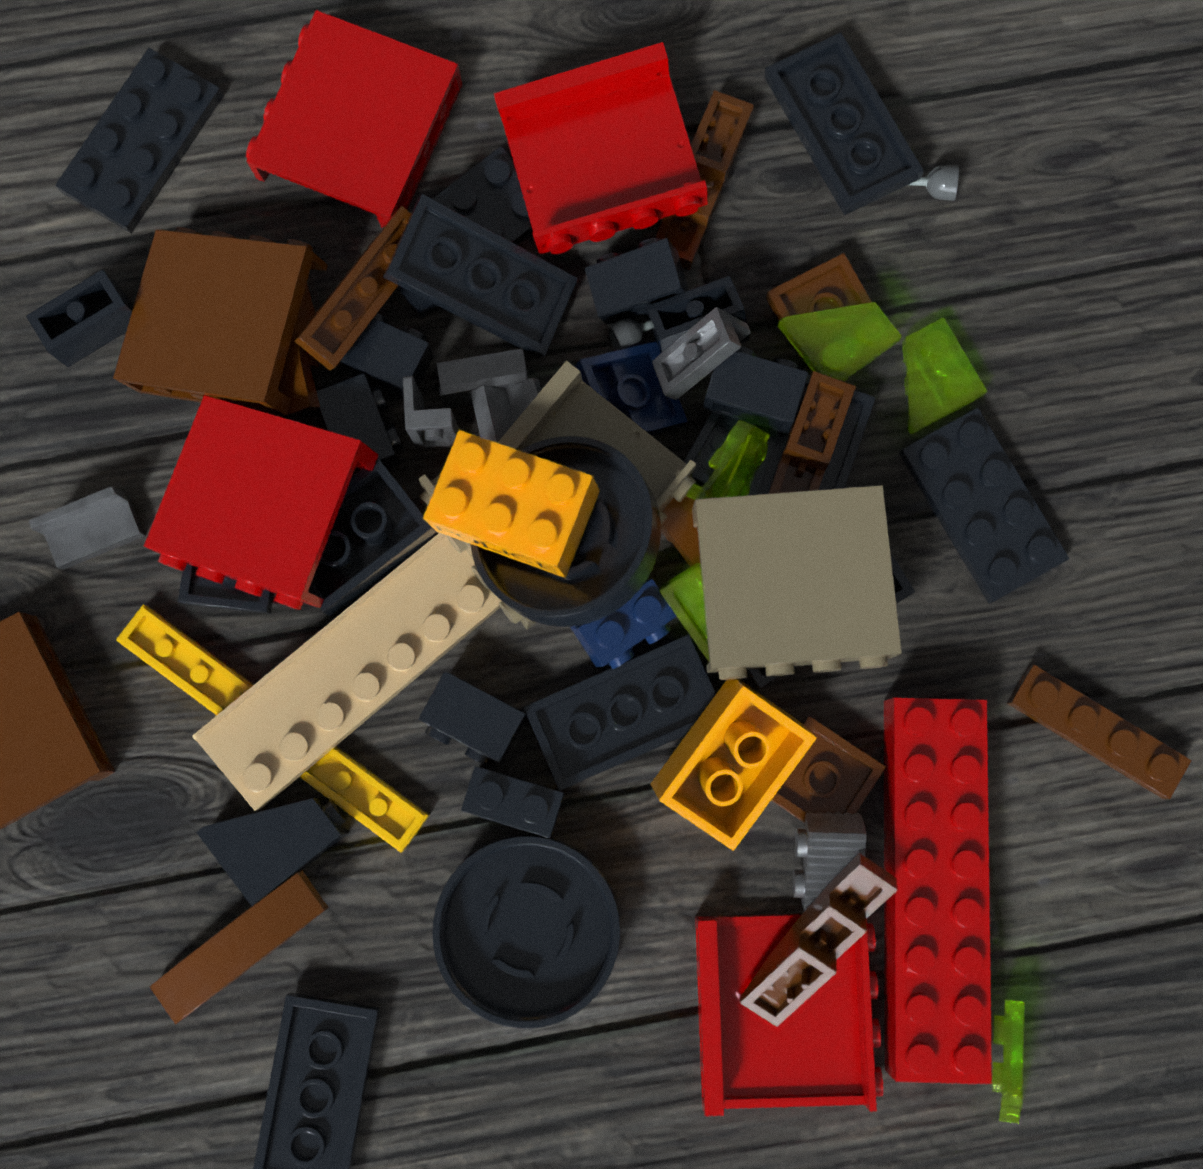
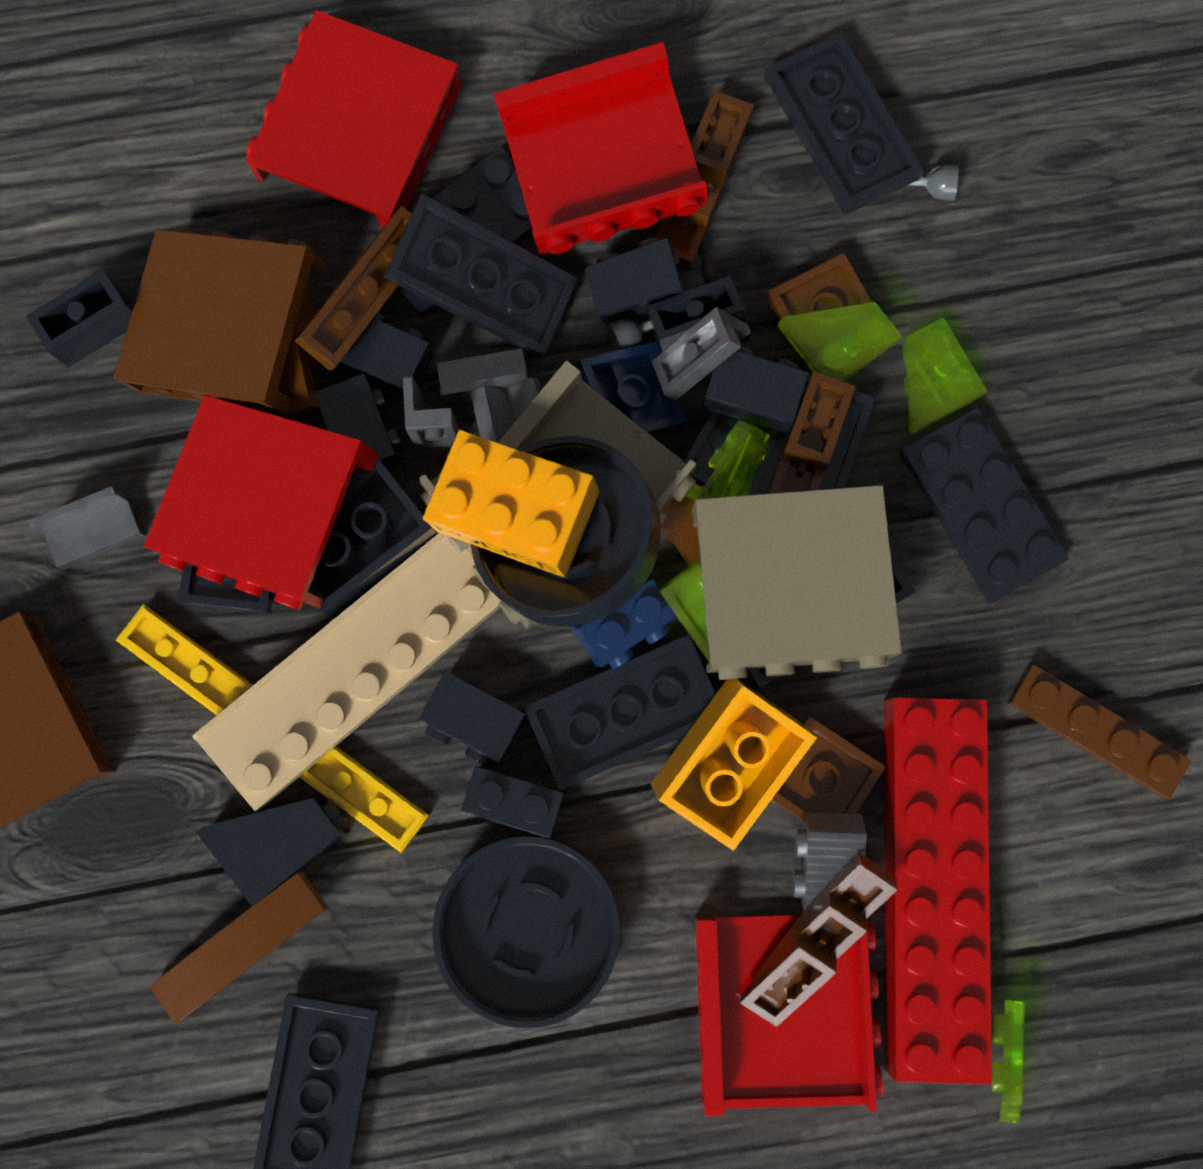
(139, 140): black plate -> none

